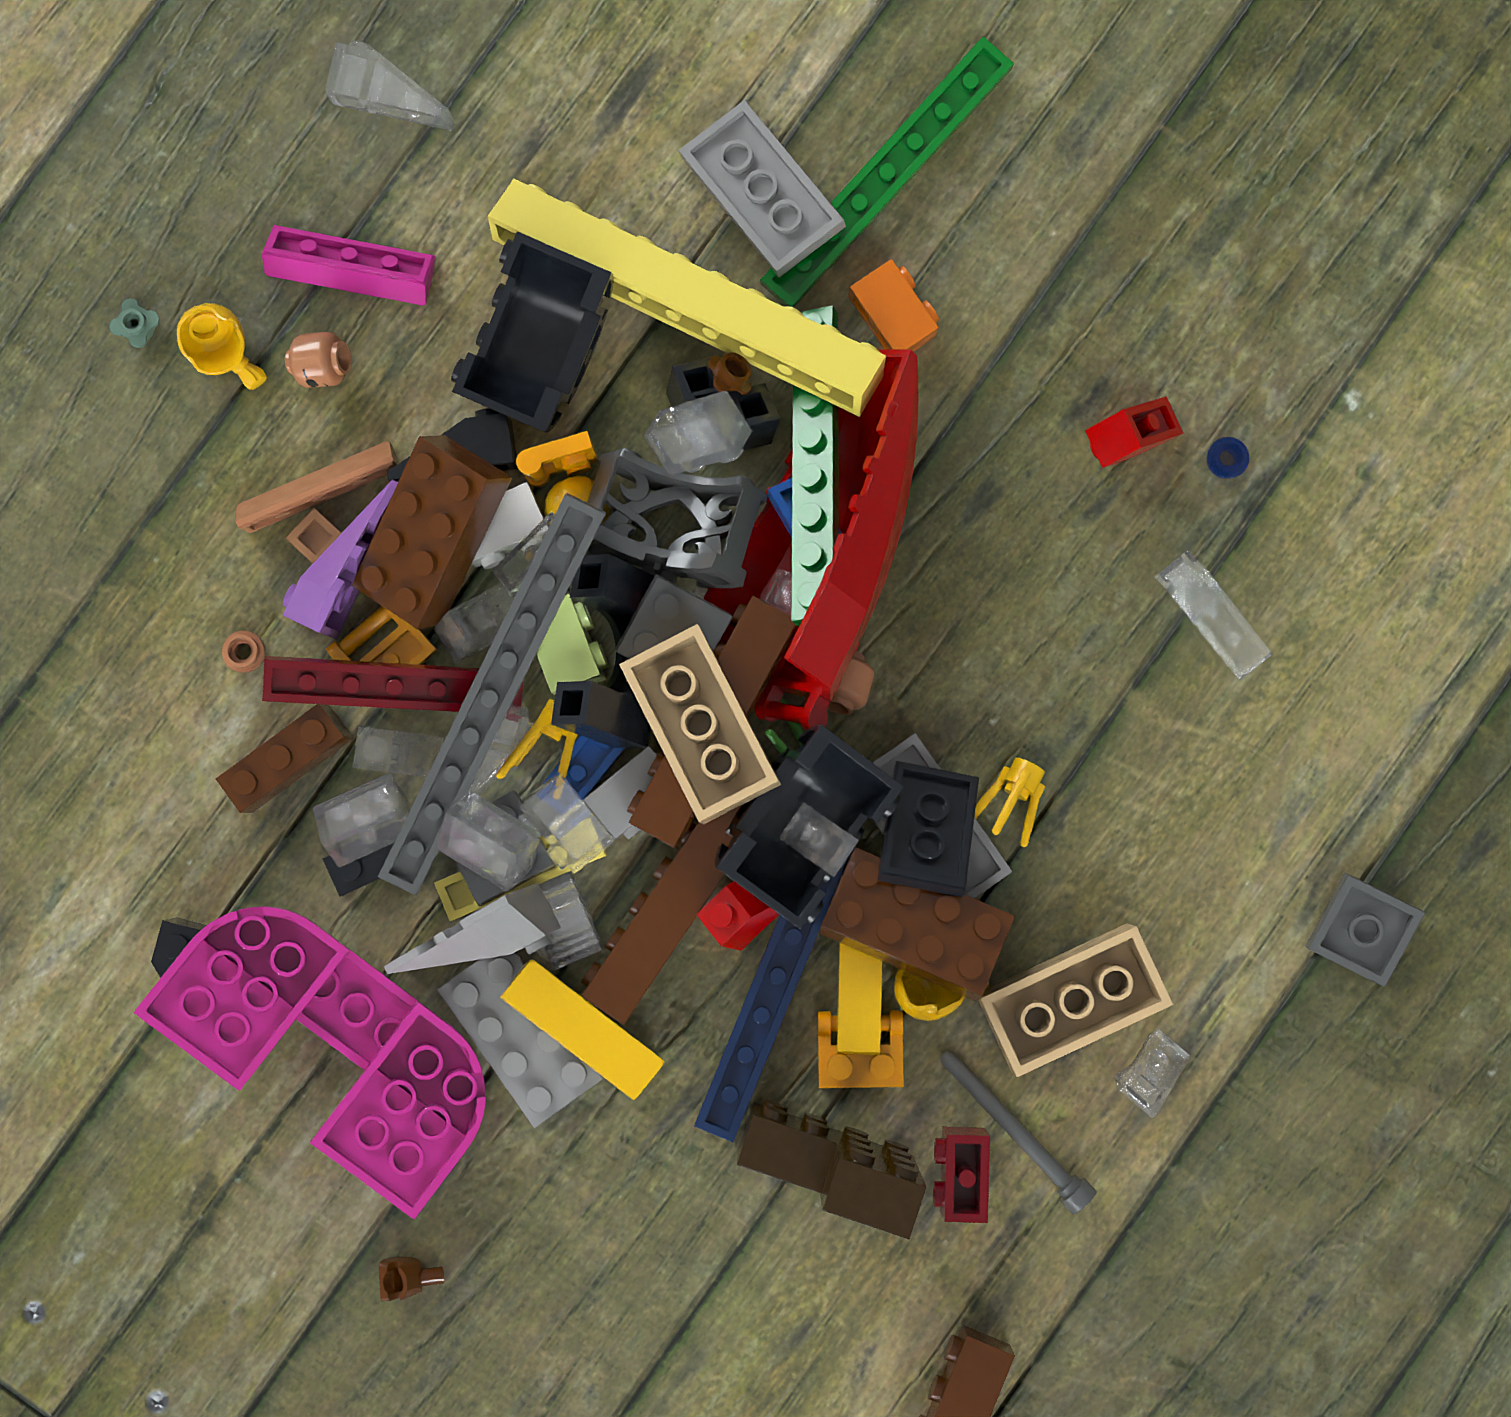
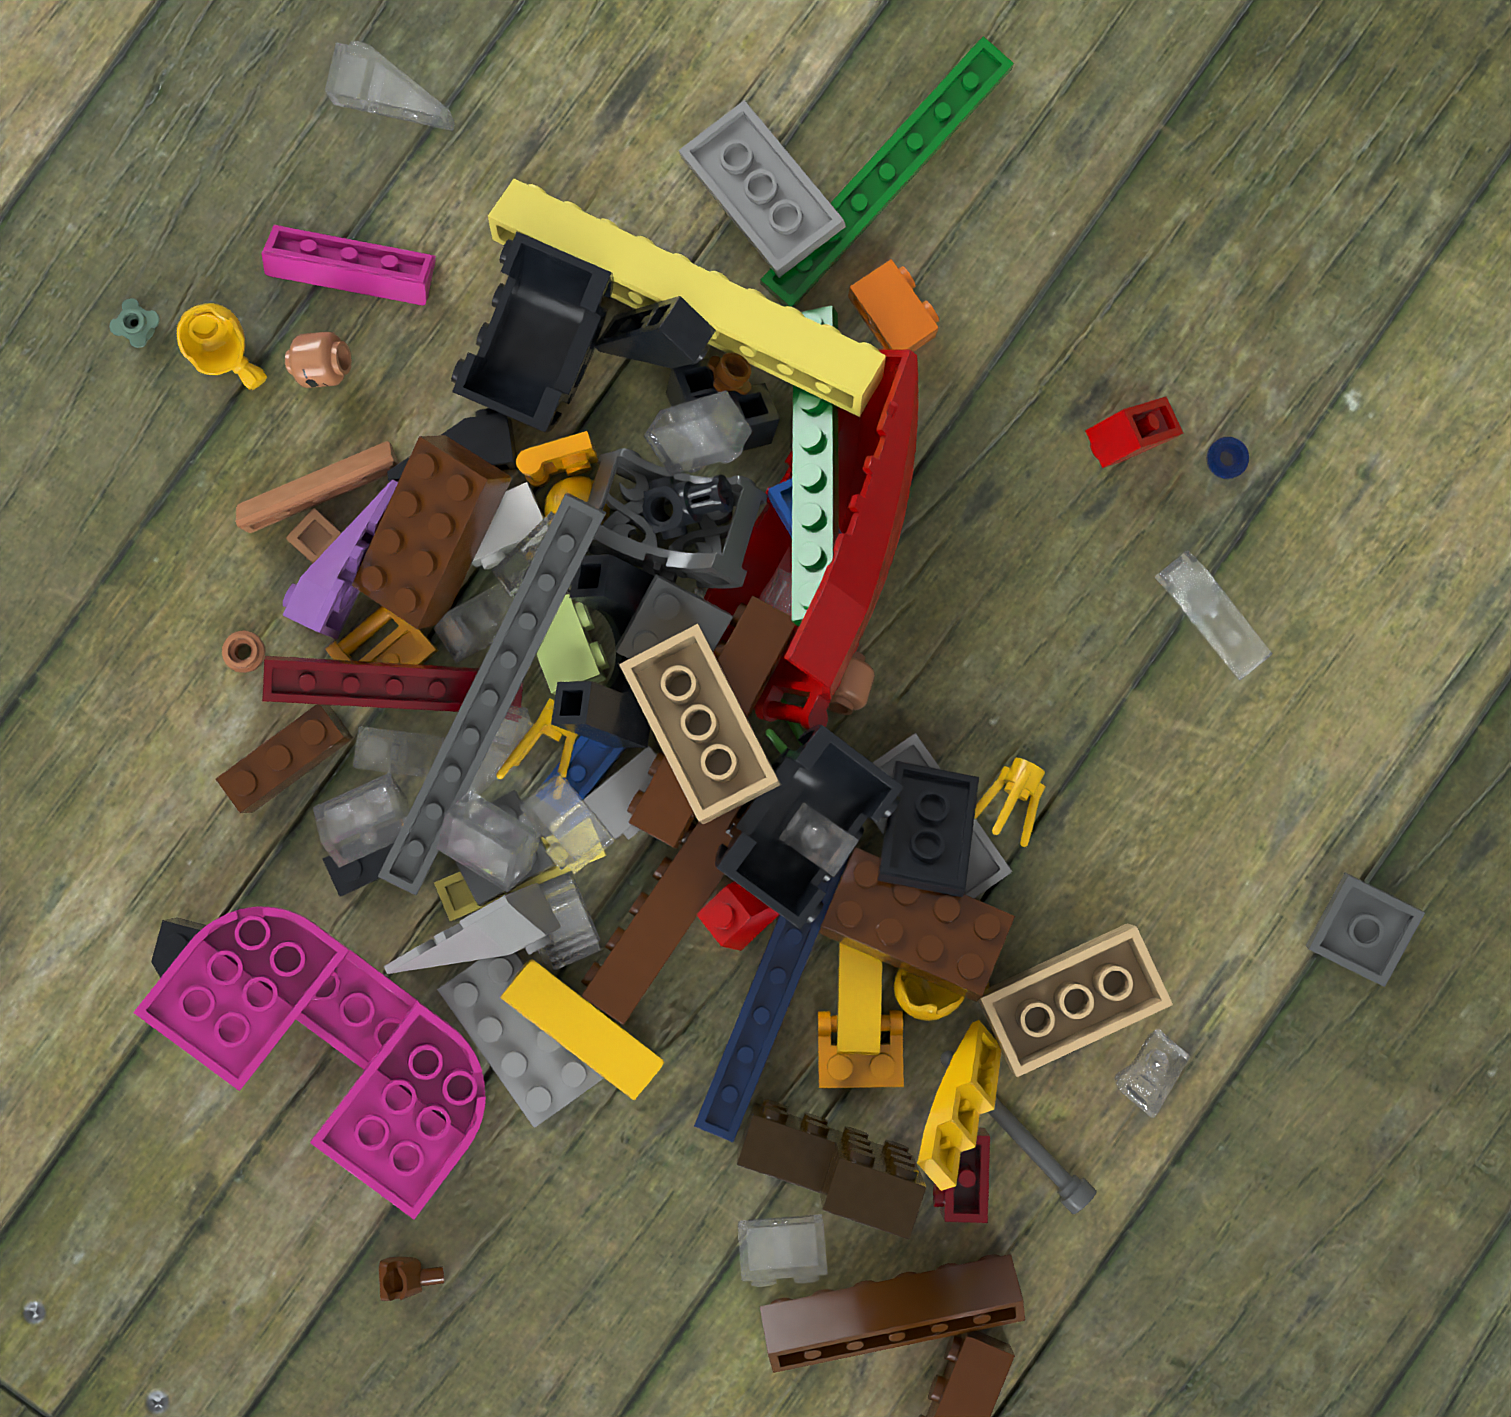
(658, 334): none -> black slope
(686, 502): none -> black connector
(782, 1249): none -> clear brick
(892, 1312): none -> reddish brown brick
(962, 1096): none -> yellow slope

